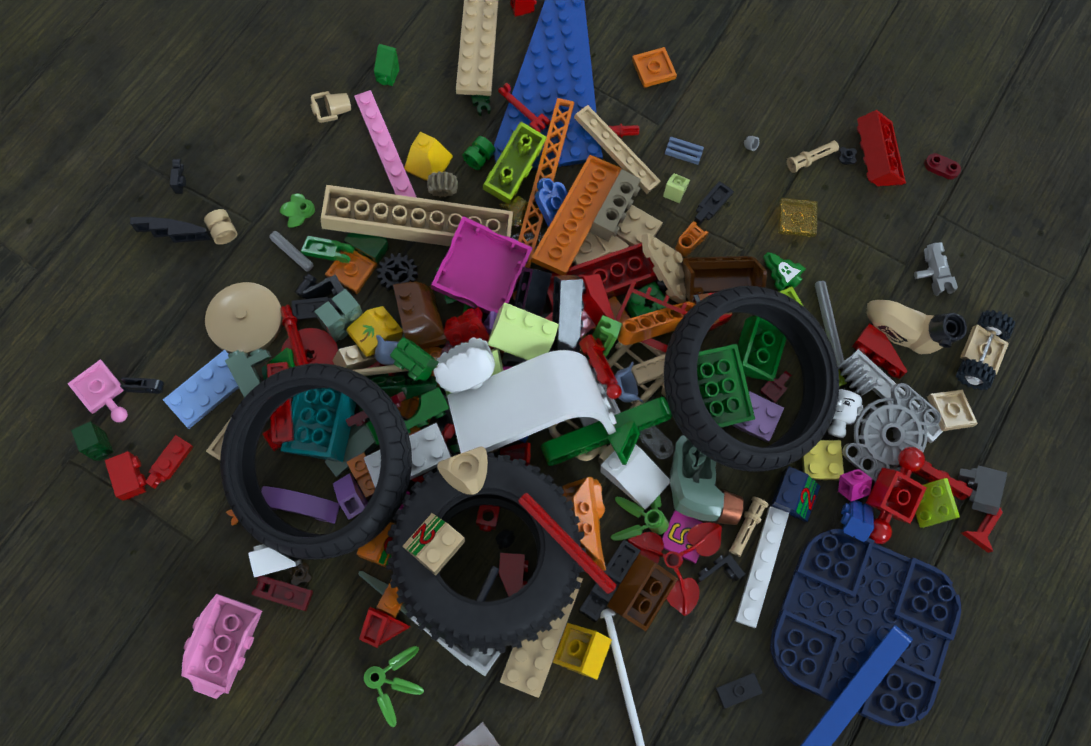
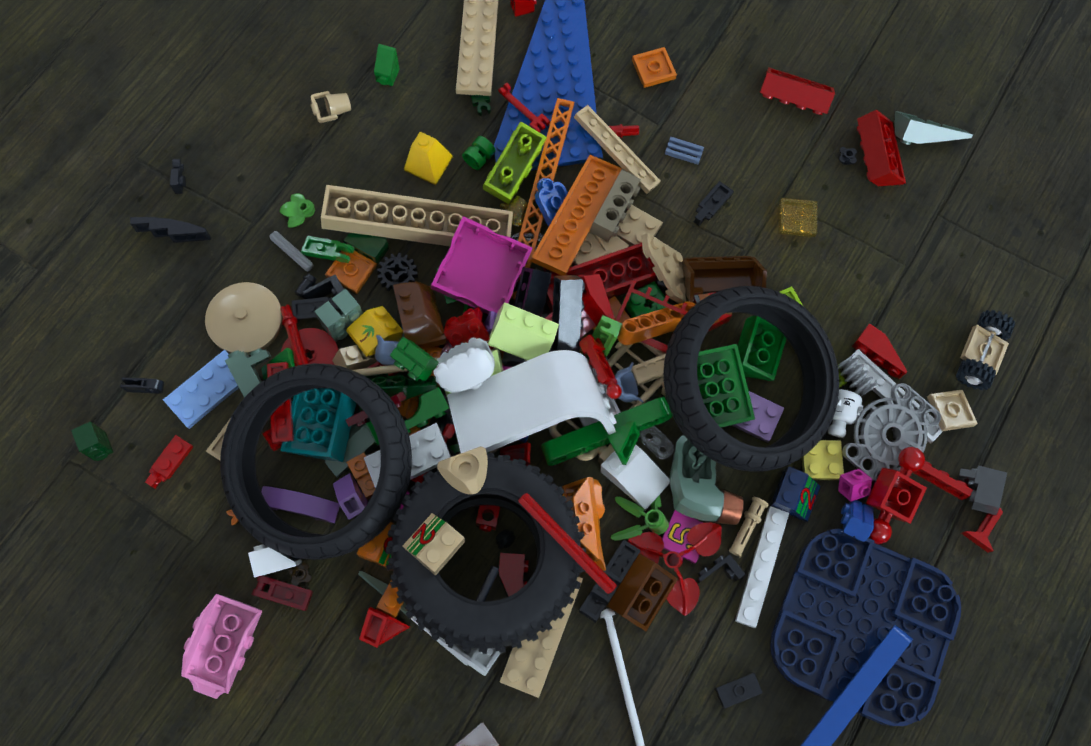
(98, 387): bright pink plate -> none
(126, 476): red brick -> none
(220, 226): tan wheel -> none
(384, 144): bright pink plate -> none
(397, 683): bright green plant -> none
(442, 184): dark tan gear -> none
(582, 650): yellow slope -> none
(676, 187): yellowish green slope -> none
(692, 237): orange piece -> none
(751, 143): light grey hinge -> none
(775, 389): dark red plate -> none
(783, 272): green rock -> none
(797, 91): none -> red slope
(807, 158): tan pin -> none
(828, 319): light grey axle -> none
(915, 329): tan piece -> none
(917, 131): none -> wedge
(937, 504): lime plate -> none
(938, 270): light grey piece -> none
(942, 166): dark red plate -> none

